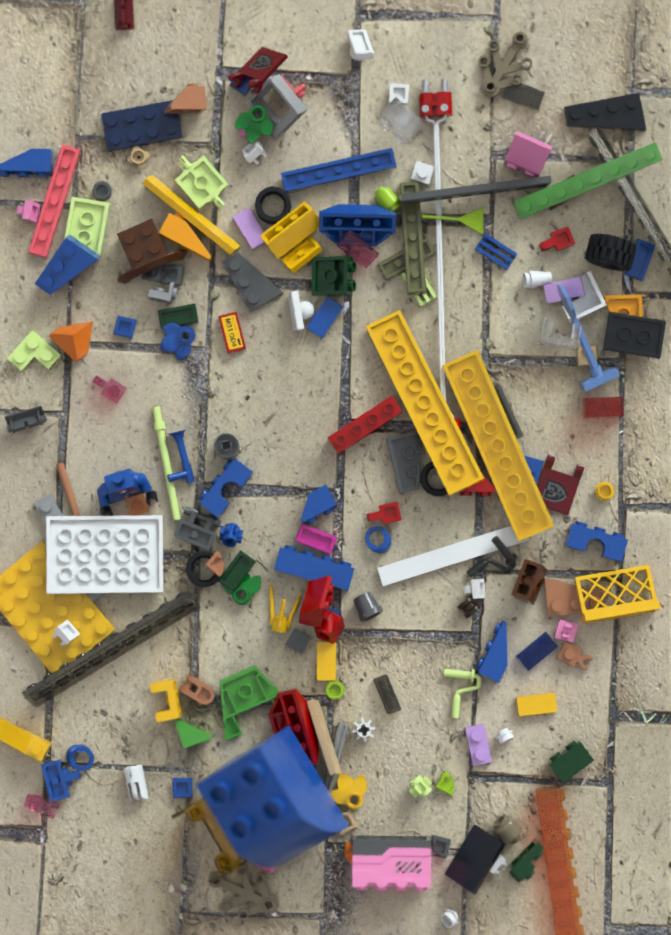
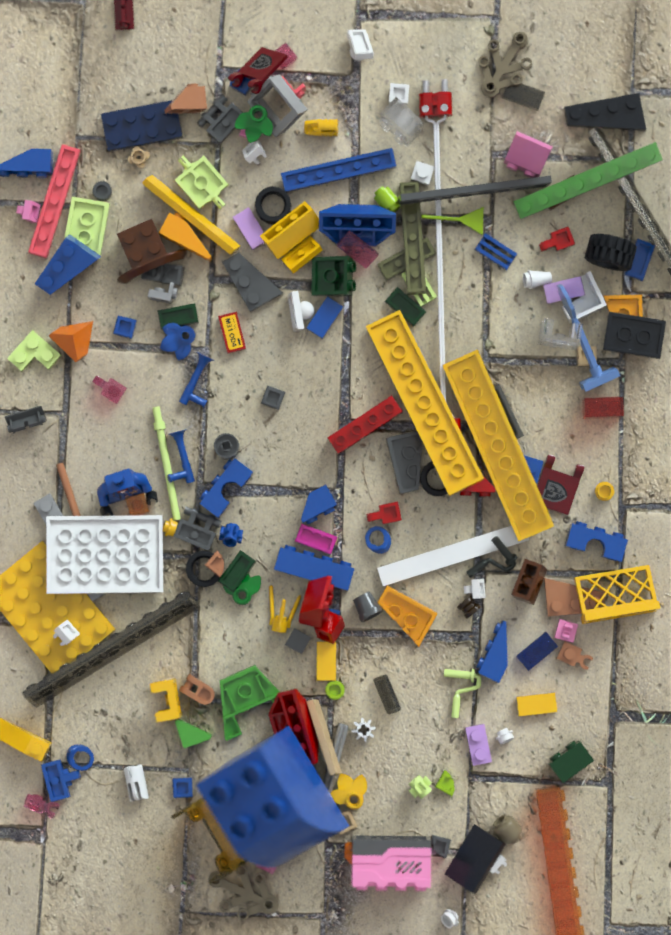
(169, 527): none -> yellow plate
(187, 394): none -> blue piece
(225, 123): none -> dark grey plate
(273, 397): none -> dark grey tile
(285, 49): none -> clear pink tile
(321, 127): none -> yellow hinge
(409, 614): none -> light orange wing
(410, 309): none -> dark green tile
(521, 866): dark green plate -> none

